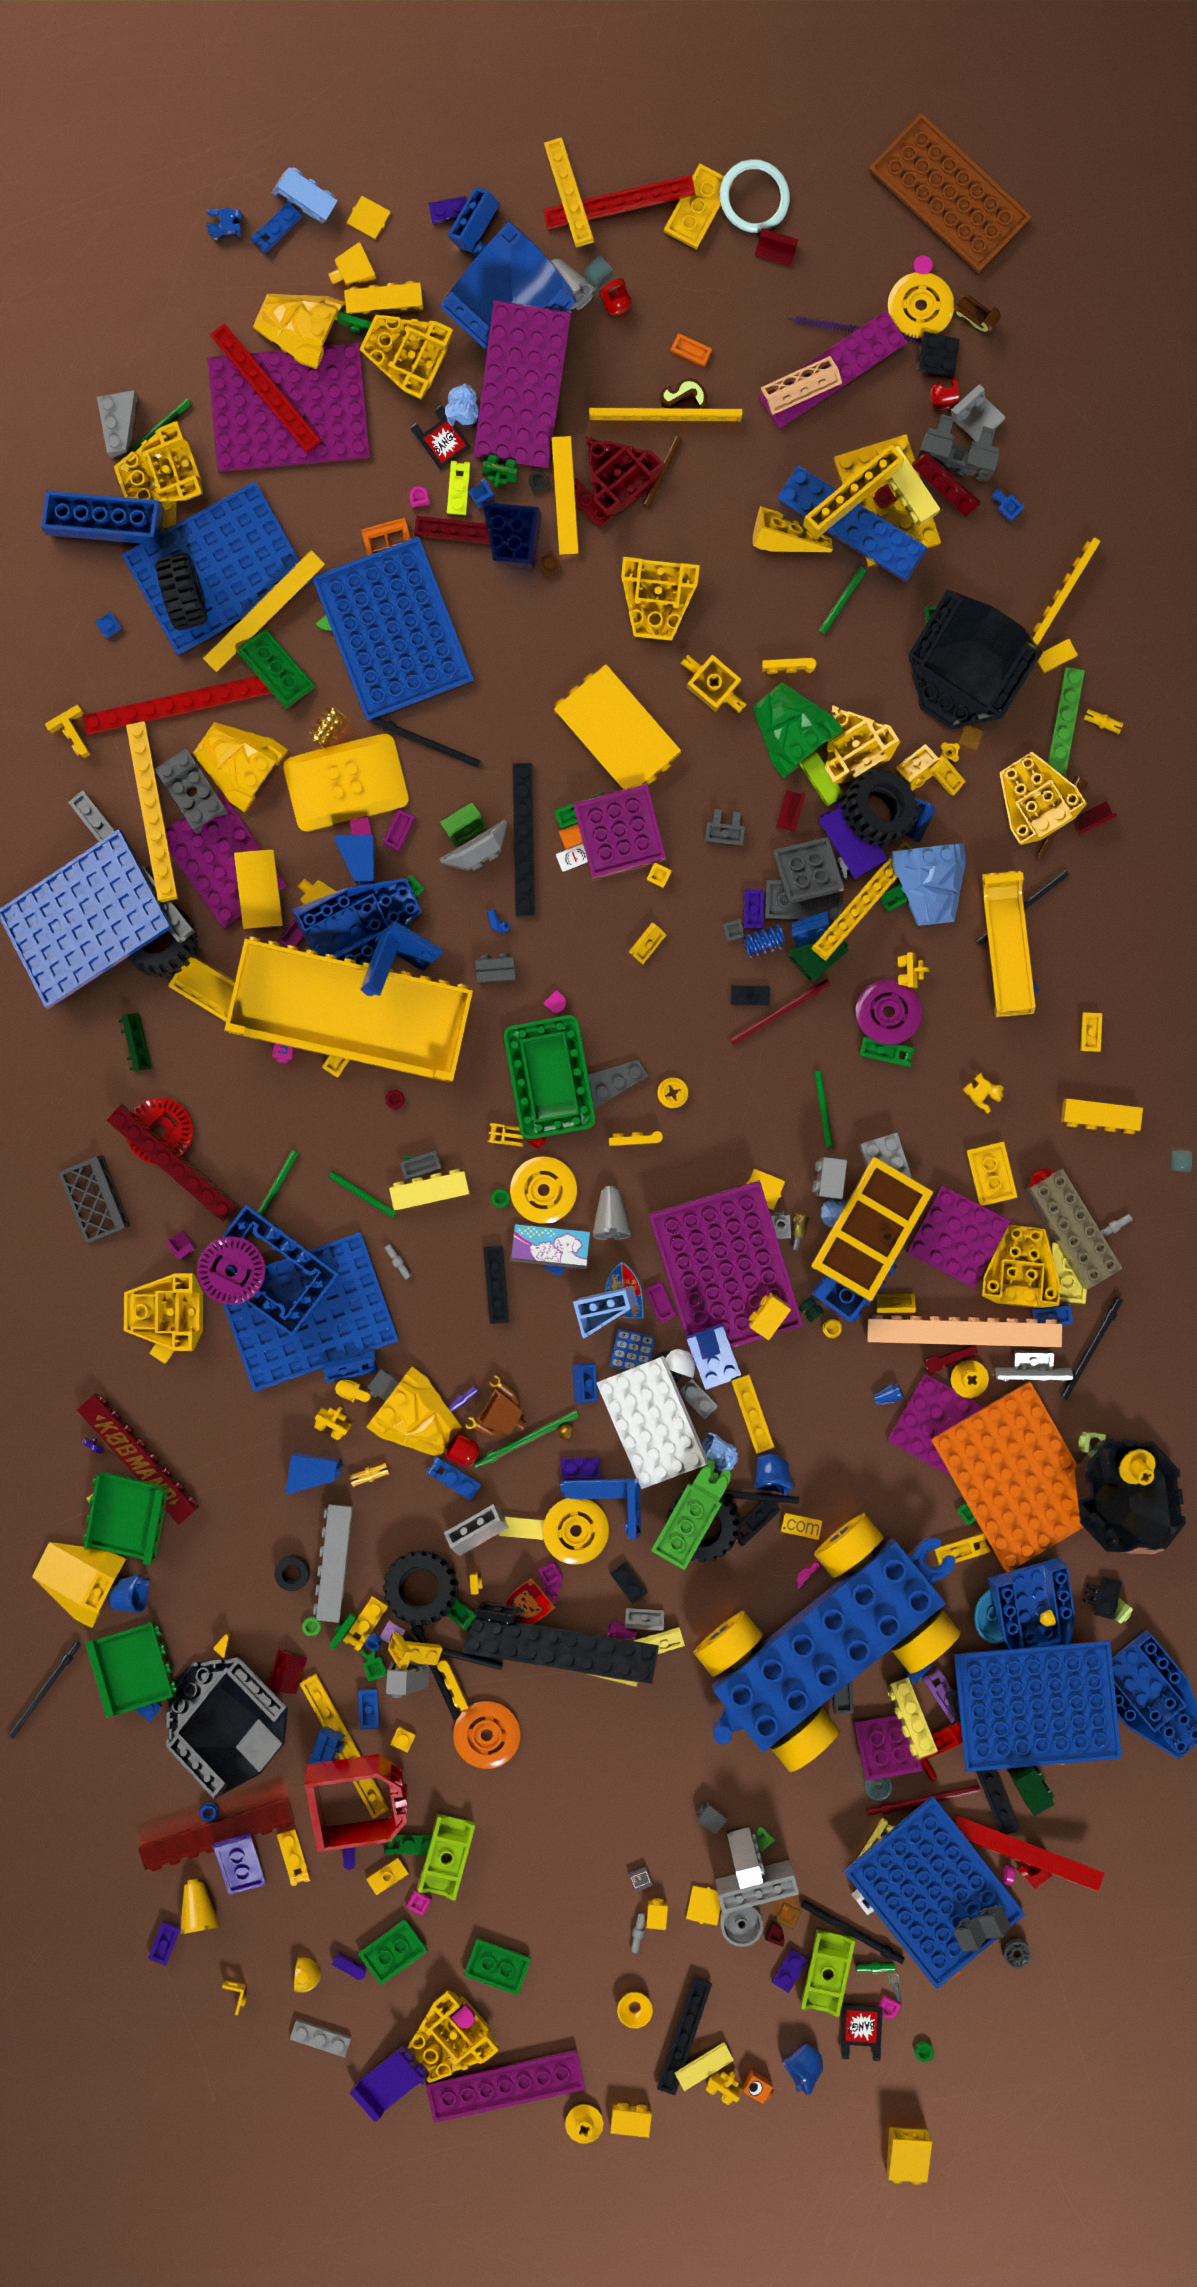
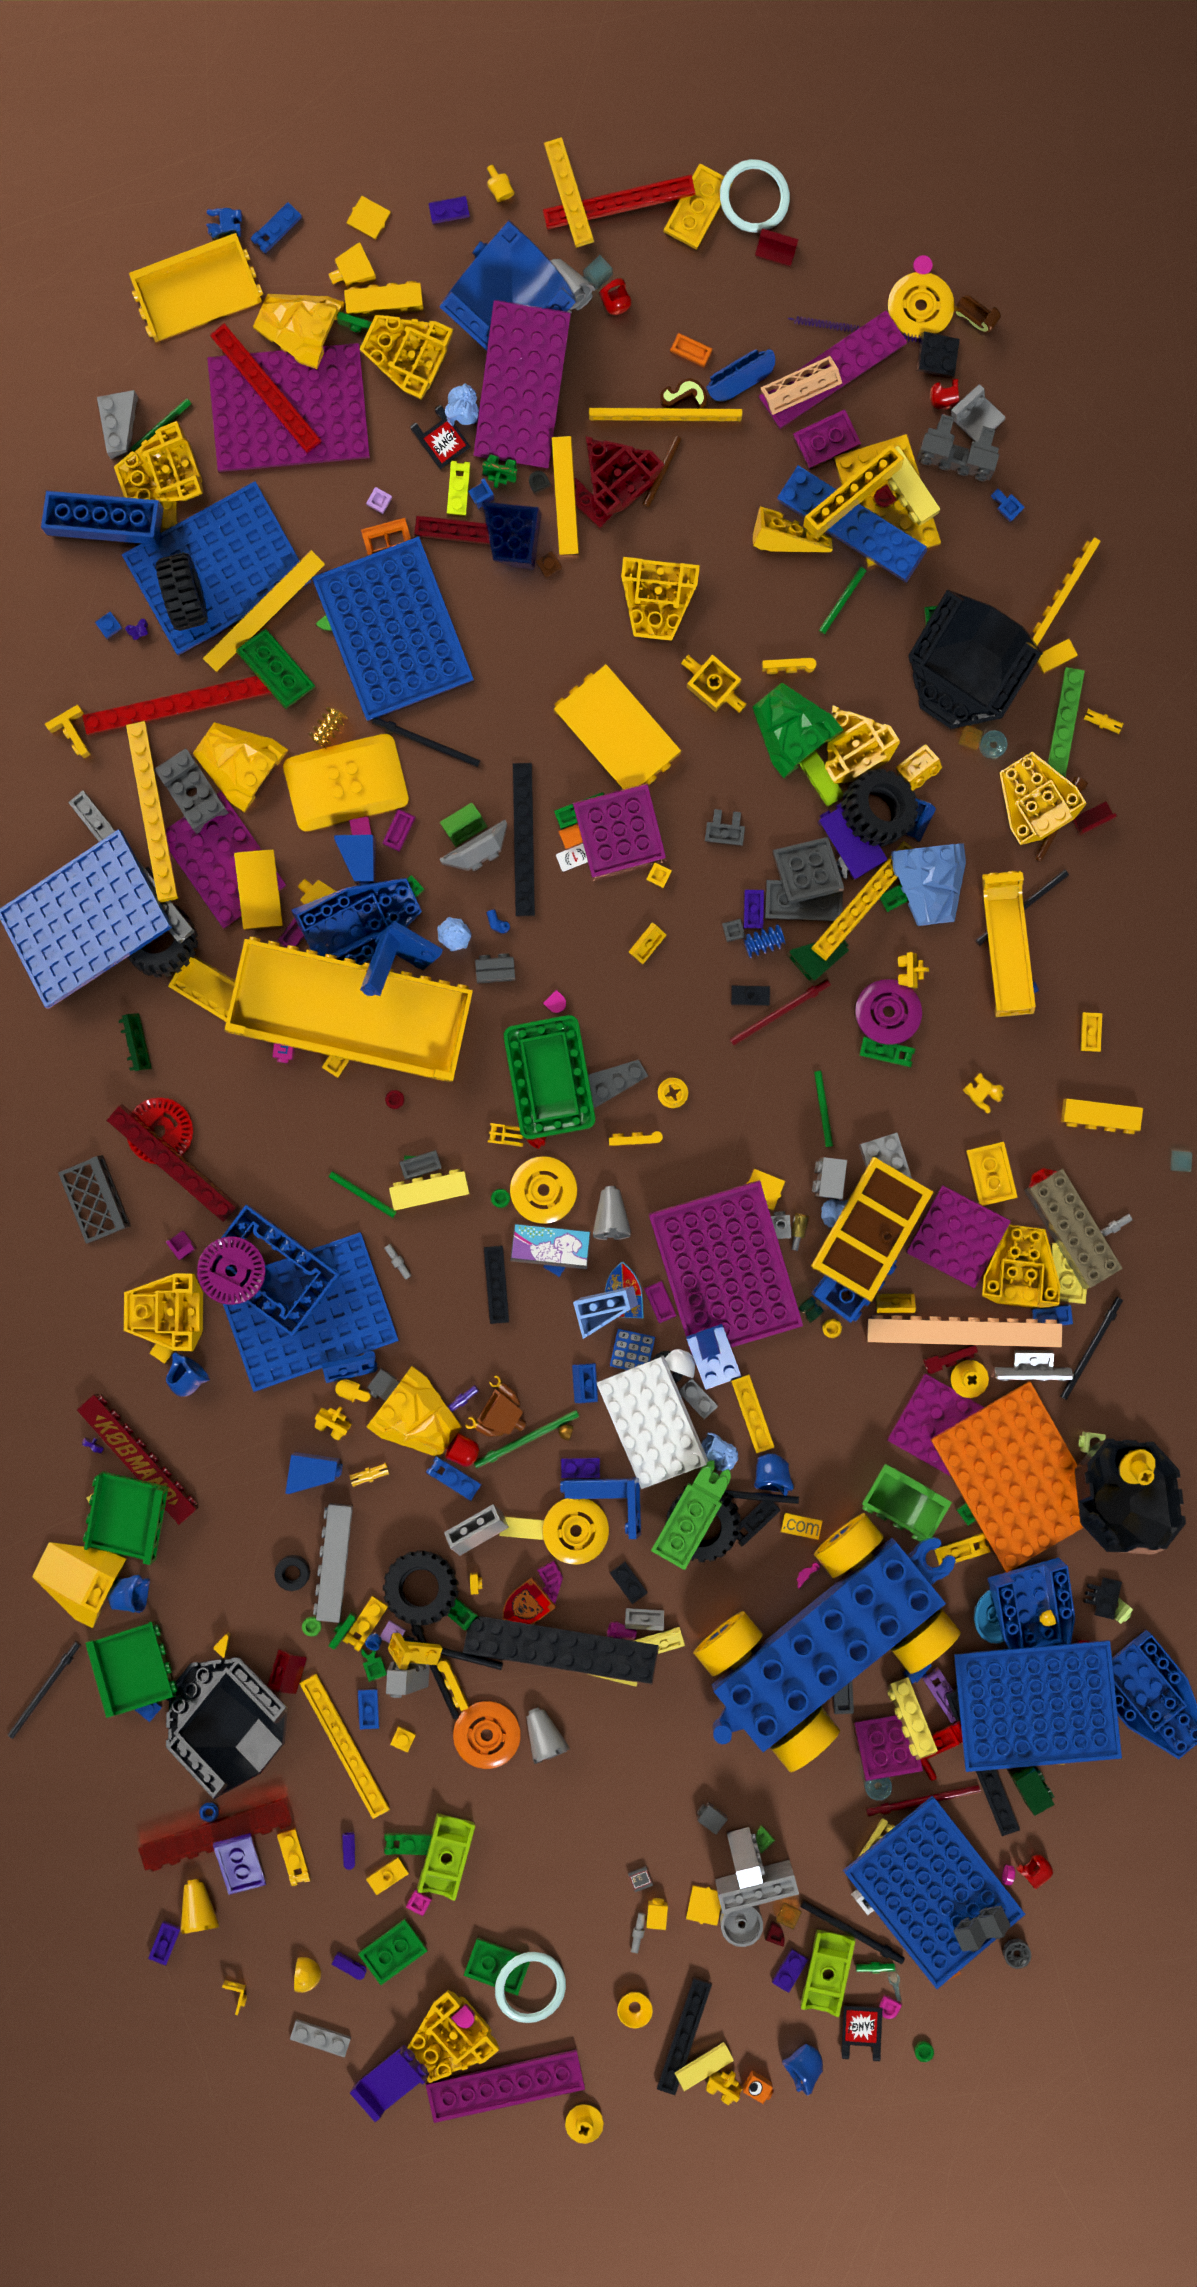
(138, 630): none -> dark purple piece
(185, 1375): none -> blue piece
(195, 287): none -> yellow panel
(278, 1181): green bar -> none
(305, 194): light blue wedge -> none
(327, 1746): blue brick -> none
(352, 1770): red container -> none
(379, 500): none -> lavender plate
(418, 497): dark pink tile -> none
(454, 934): none -> light blue hair
(473, 219): blue brick -> none
(497, 1612): black plate -> none
(499, 185): none -> yellow piece
(506, 1970): none -> light aqua wedge
(544, 1736): none -> light grey cone
(631, 2120): yellow brick -> none
(741, 375): none -> blue brick
(769, 1316): yellow brick -> none
(790, 811): dark red panel -> none
(810, 929): blue brick -> none
(826, 439): none -> magenta plate
(889, 1395): blue cone -> none
(906, 1503): none -> bright green cylinder
(908, 2155): yellow slope -> none
(946, 483): dark red plate -> none
(947, 775): yellow plate -> none
(949, 193): dark orange plate -> none
(953, 748): yellow plate -> none
(1001, 746): none -> clear light blue wheel
(1030, 1854): red tile -> none

